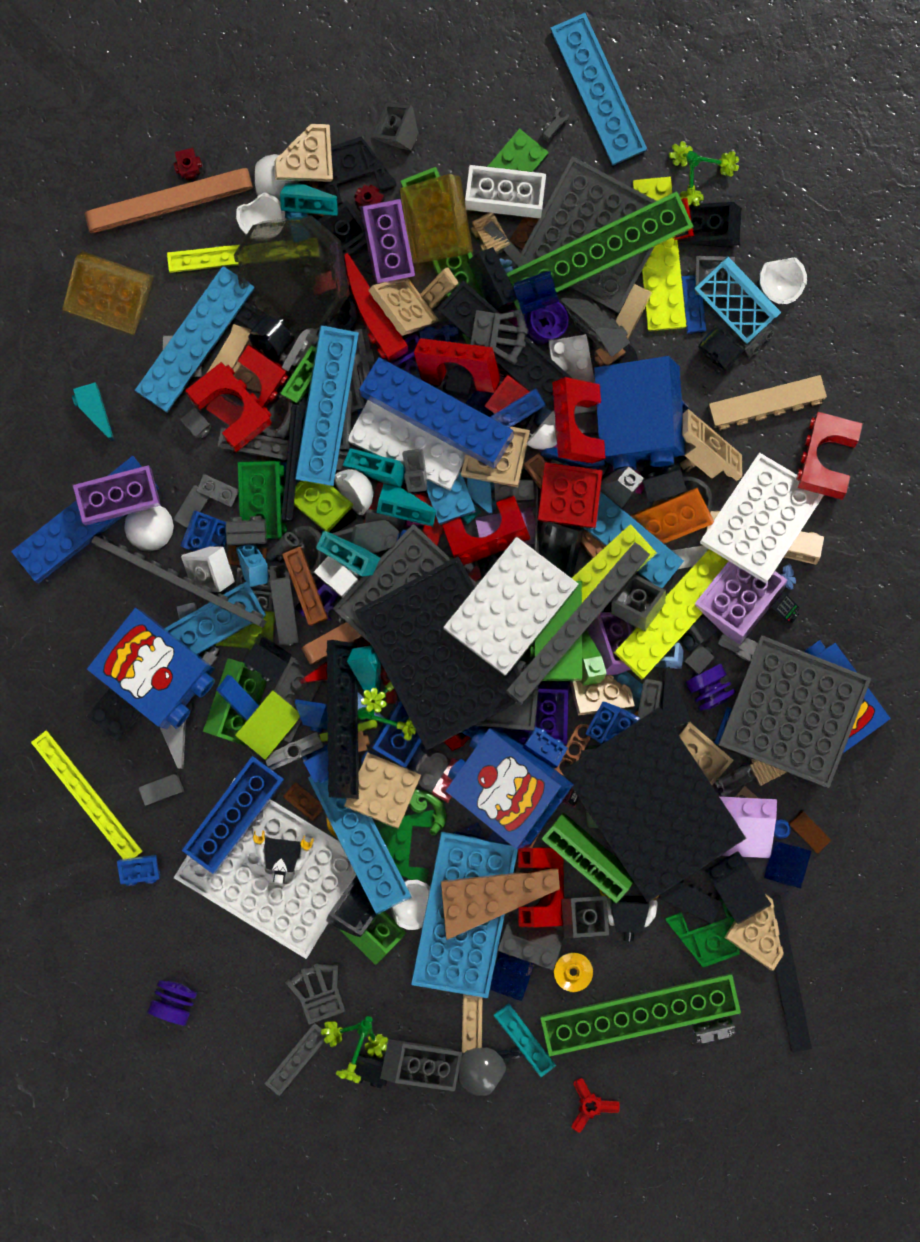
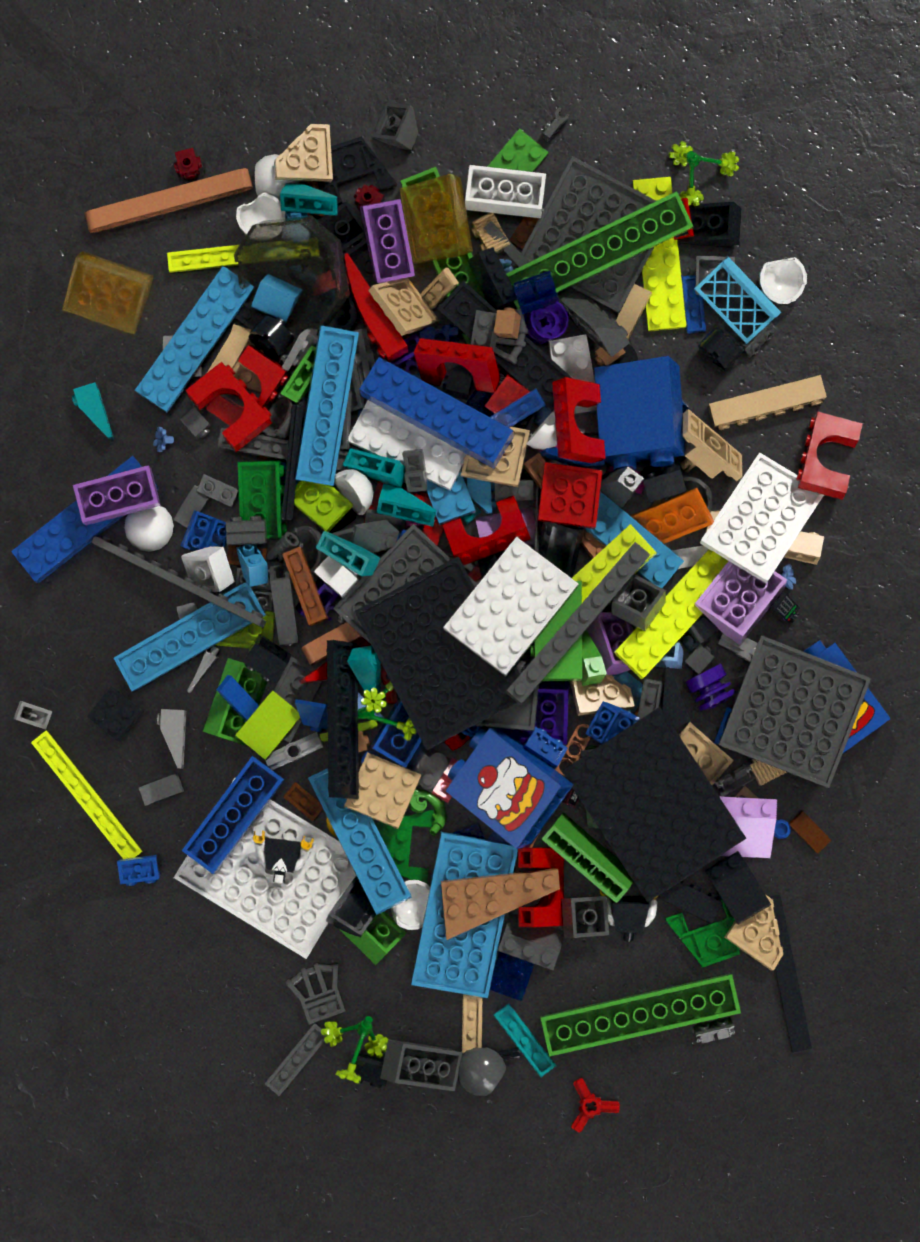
(32, 715): none -> light grey slope
(152, 670): brick -> none
(162, 439): none -> medium blue plant
(172, 1002): dark purple wheel -> none
(276, 297): none -> dark azure slope
(317, 764): blue slope -> none
(507, 323): none -> medium nougat brick
(581, 979): yellow dish -> none
(598, 89): dark azure plate -> none
(787, 864): clear blue plate -> none

